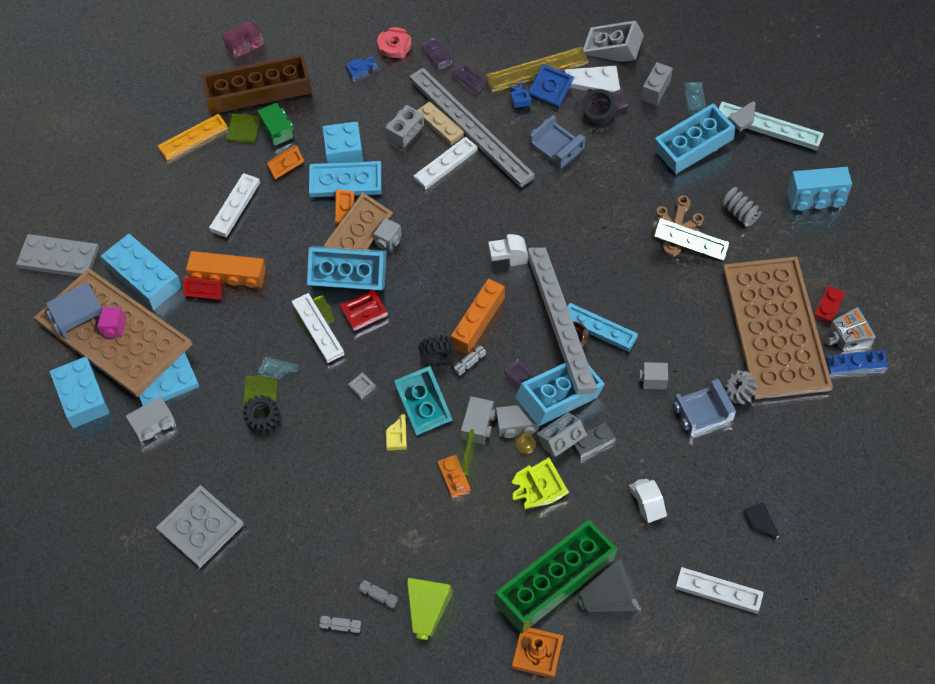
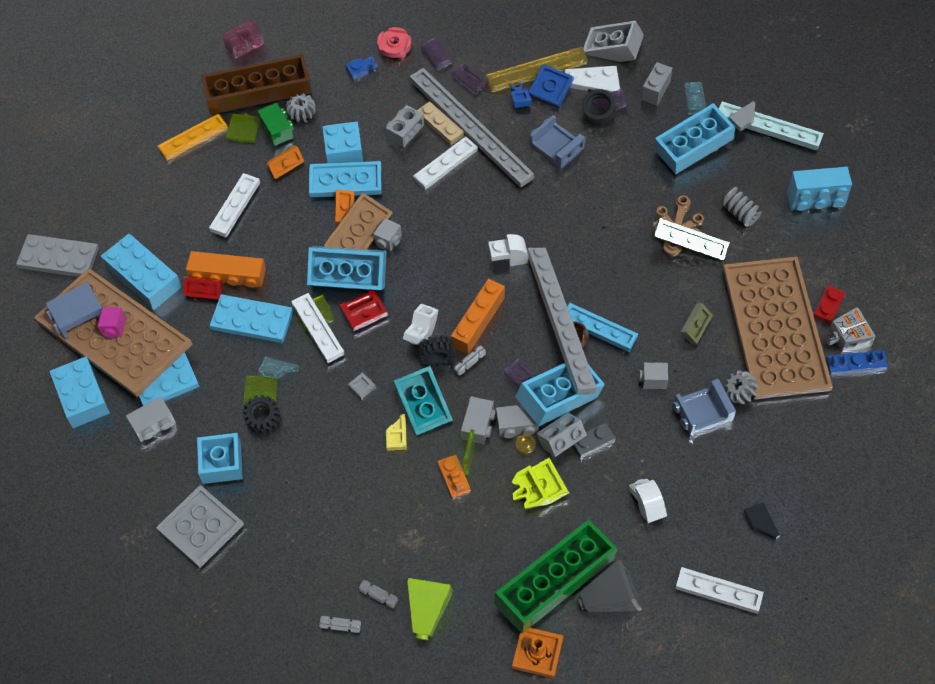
(219, 458): none -> medium azure brick
(251, 318): none -> medium azure plate
(300, 107): none -> light grey gear
(422, 324): none -> white brick
(696, 323): none -> olive plate

